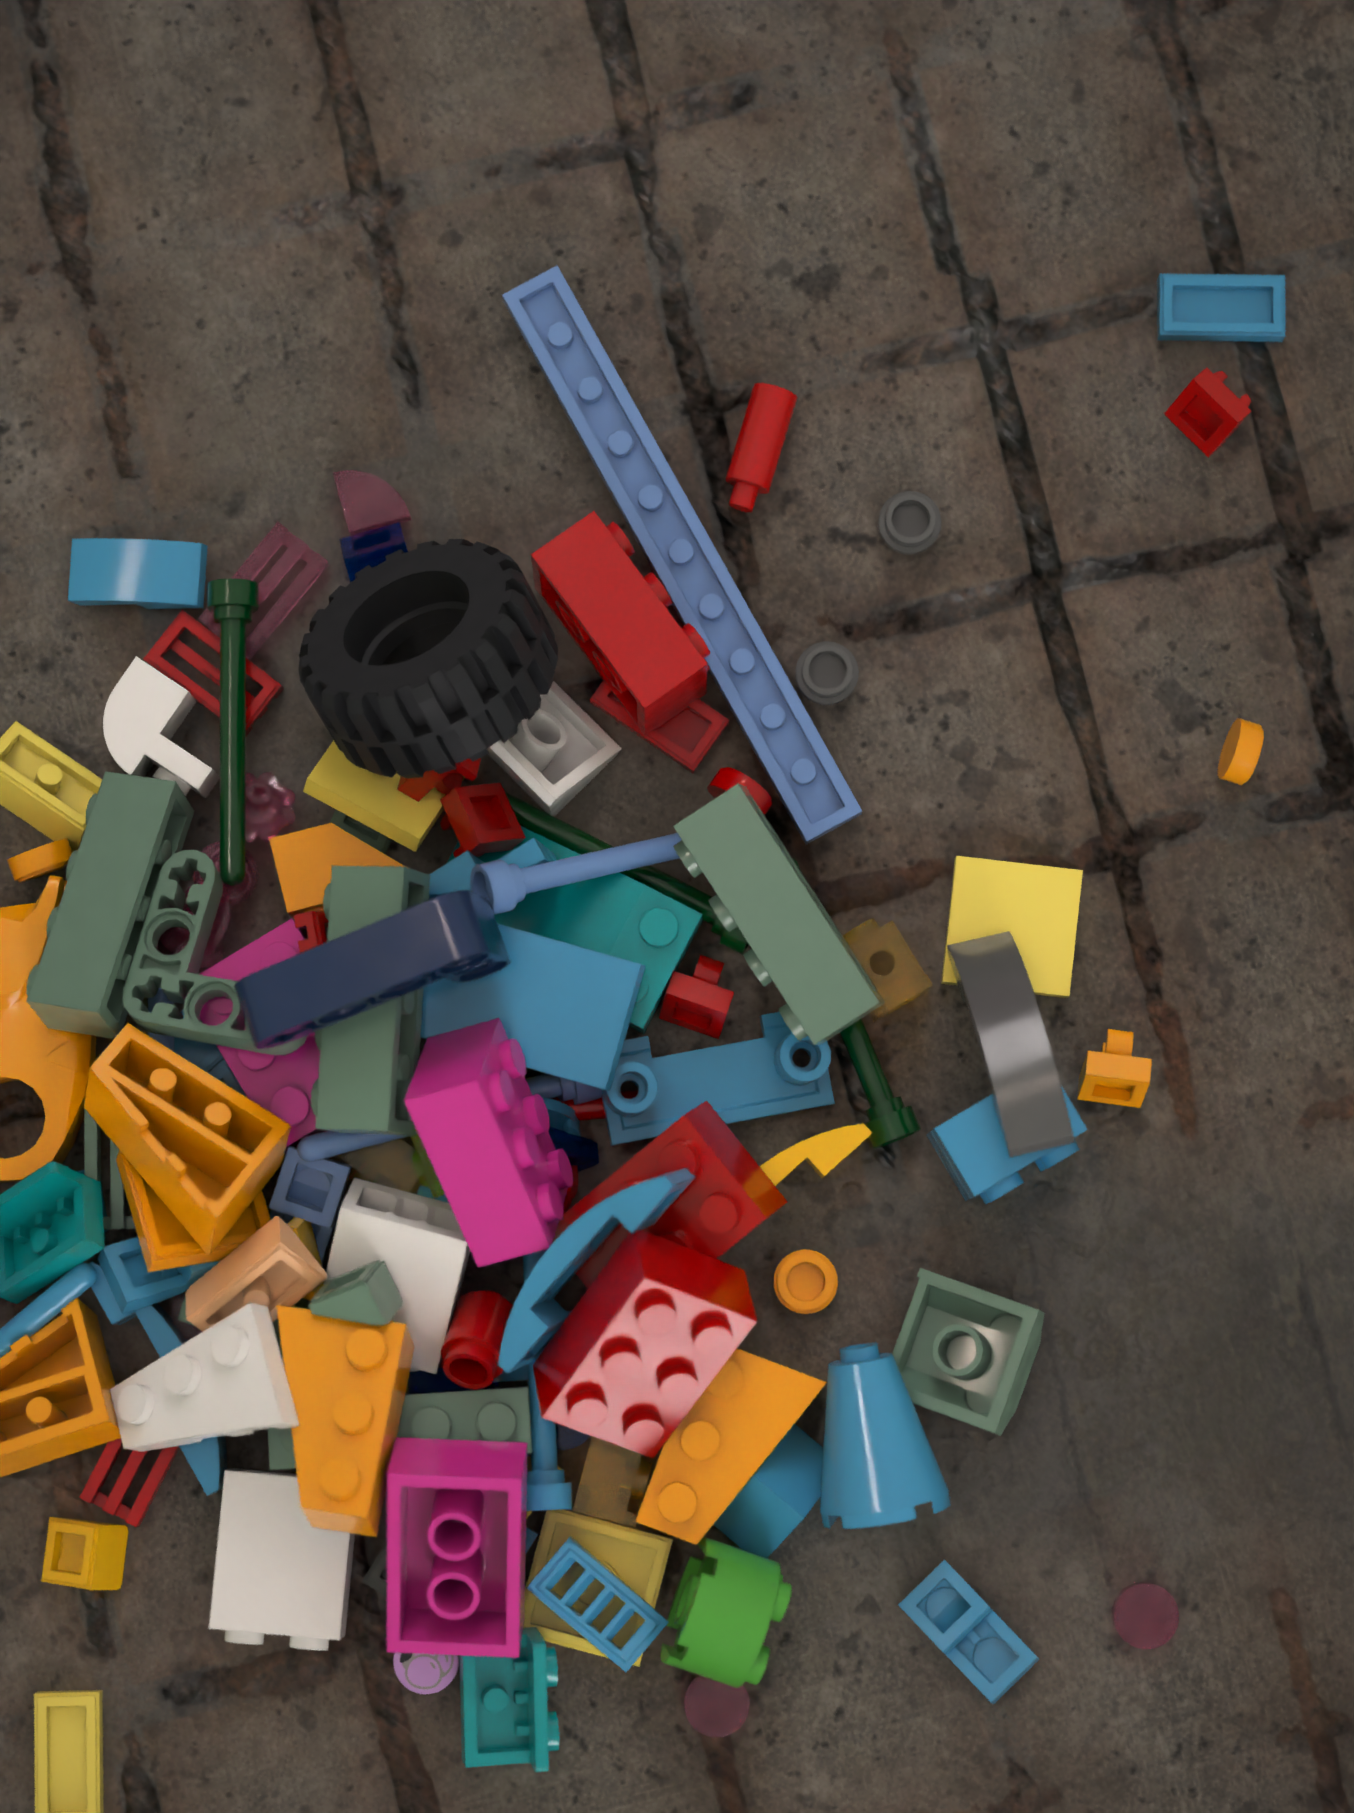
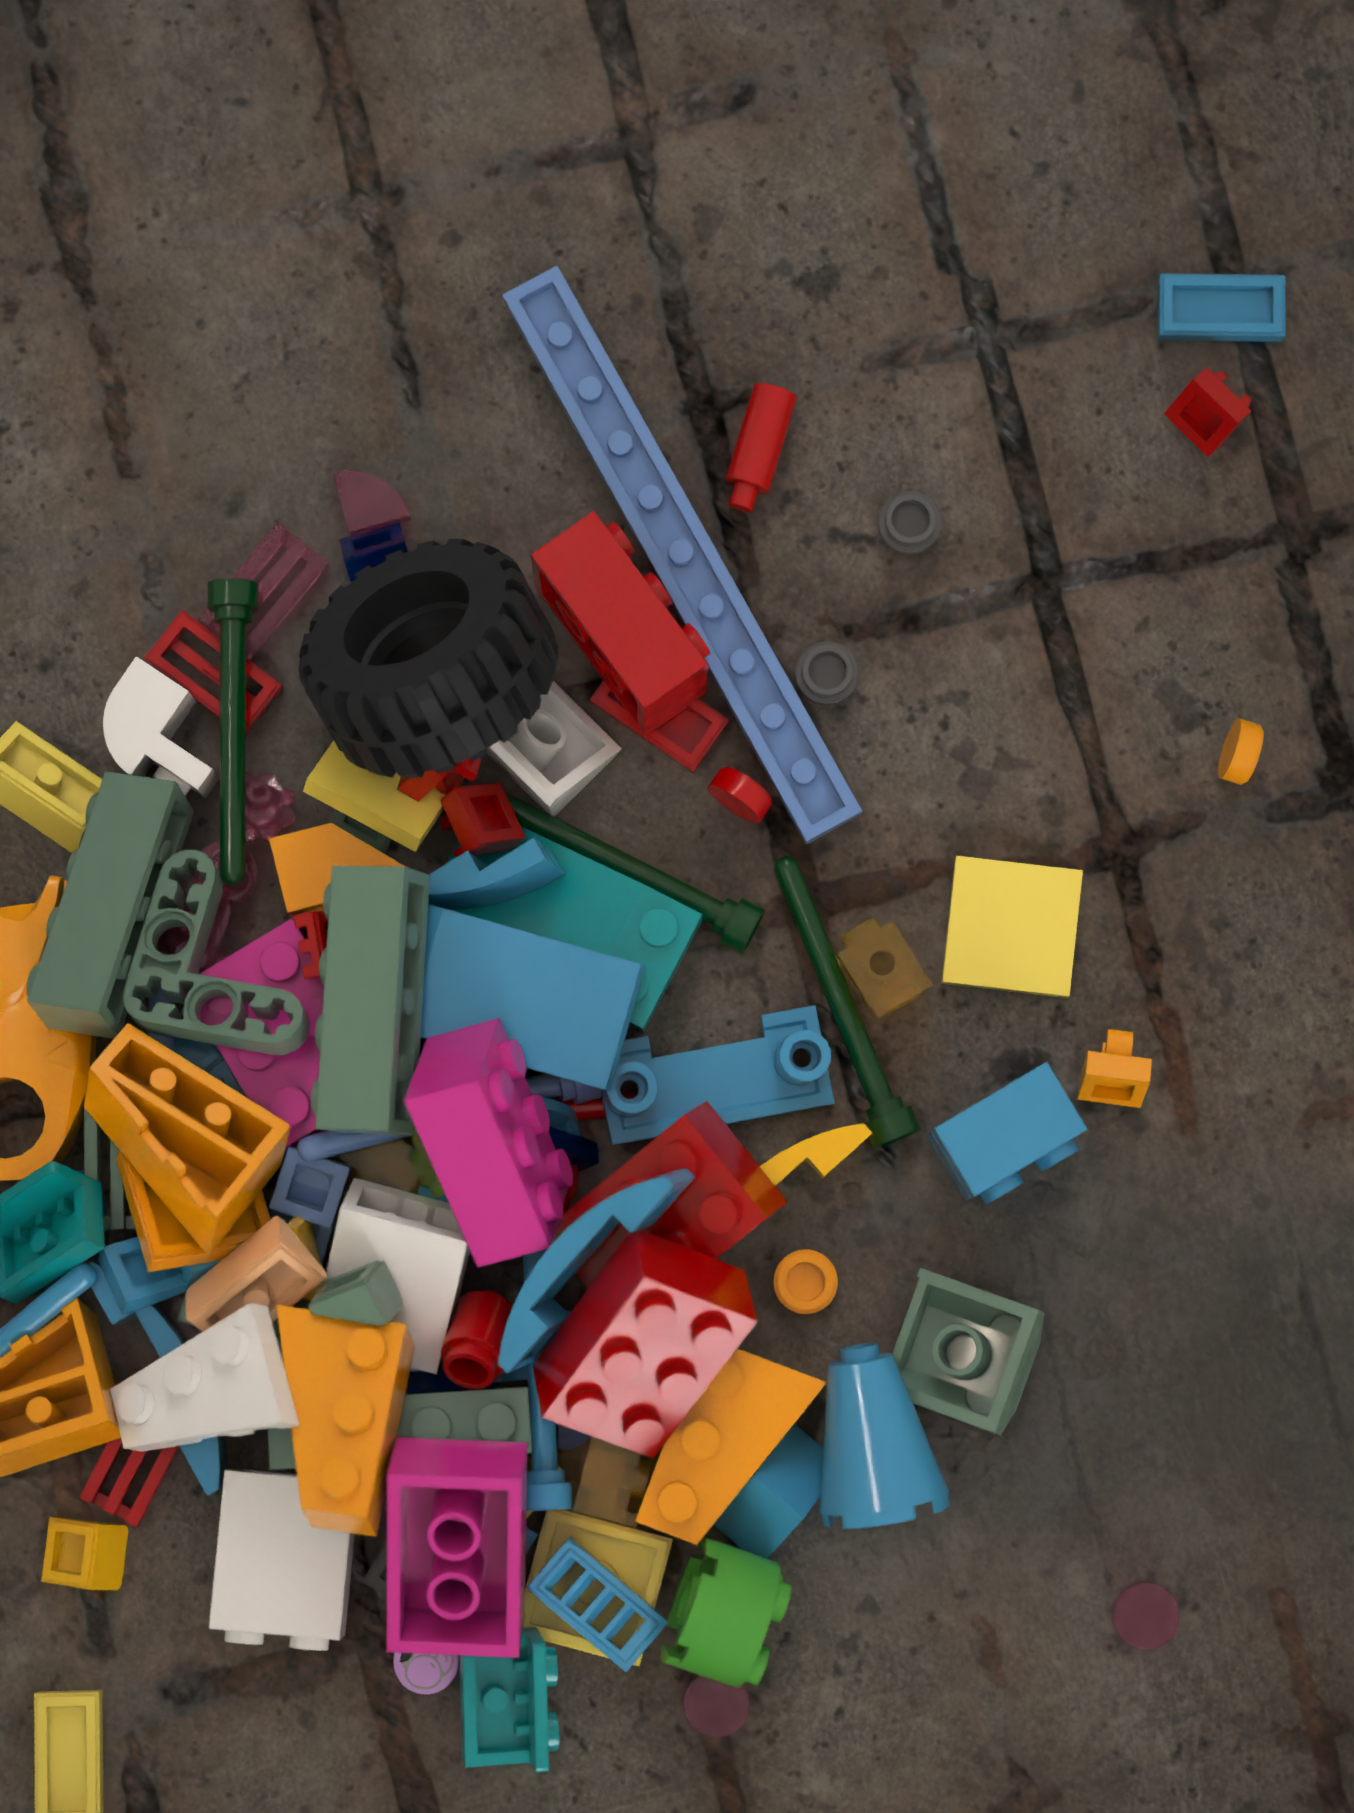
(40, 860): light orange tile -> none
(137, 572): dark azure slope -> none
(431, 941): dark blue beam -> none
(508, 884): medium blue piece -> none
(698, 1000): red tile -> none
(778, 916): sand green brick -> none
(968, 1632): dark azure slope -> none
(1012, 1043): dark grey slope -> none

